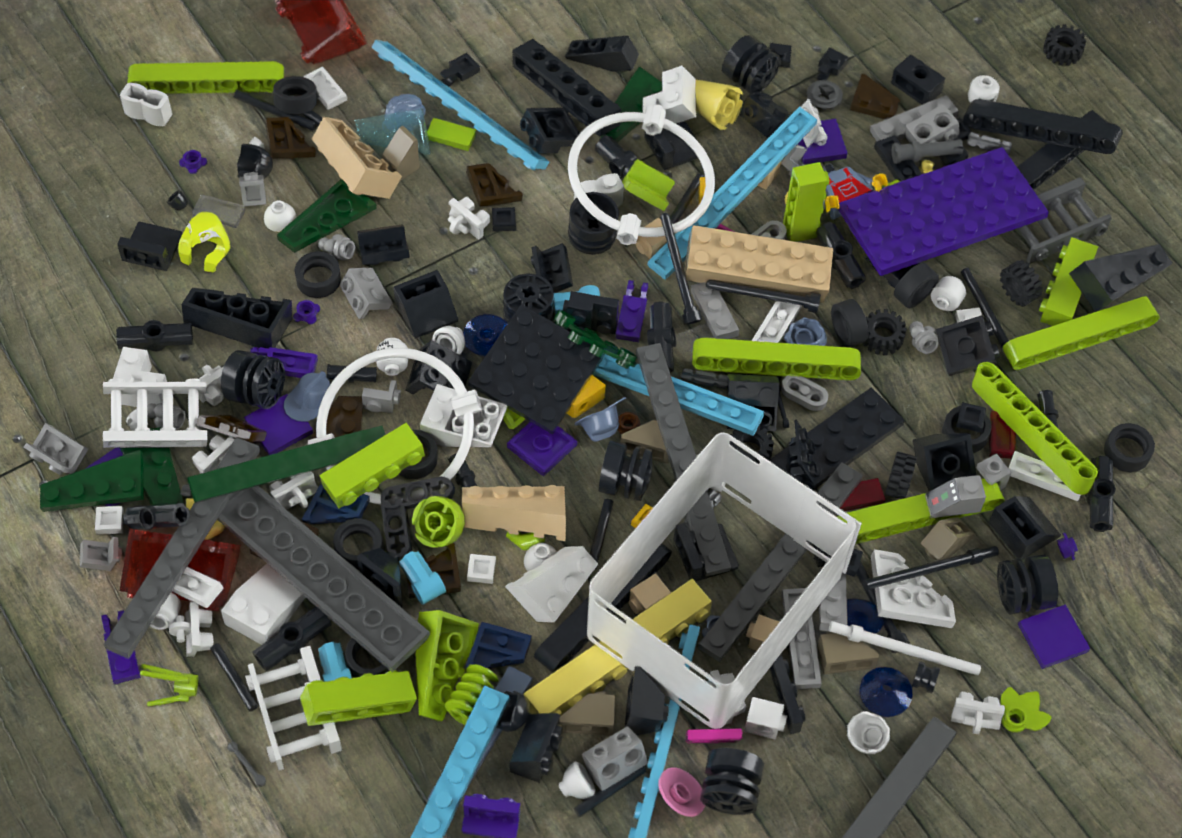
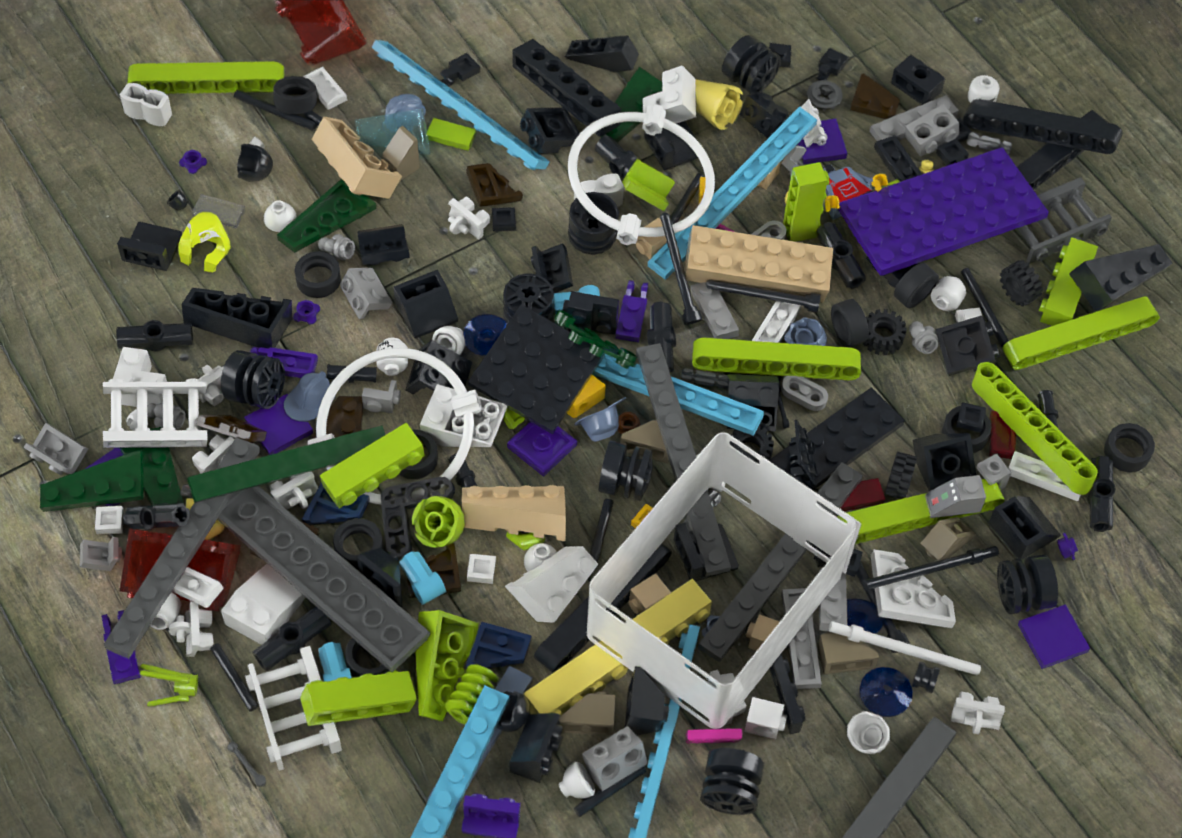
(252, 189): light grey bracket -> none
(286, 140): dark brown wing -> none
(681, 792): bright pink dish -> none
(916, 150): dark grey pin -> none
(1024, 709): lime plate -> none
(1061, 53): black tyre -> none

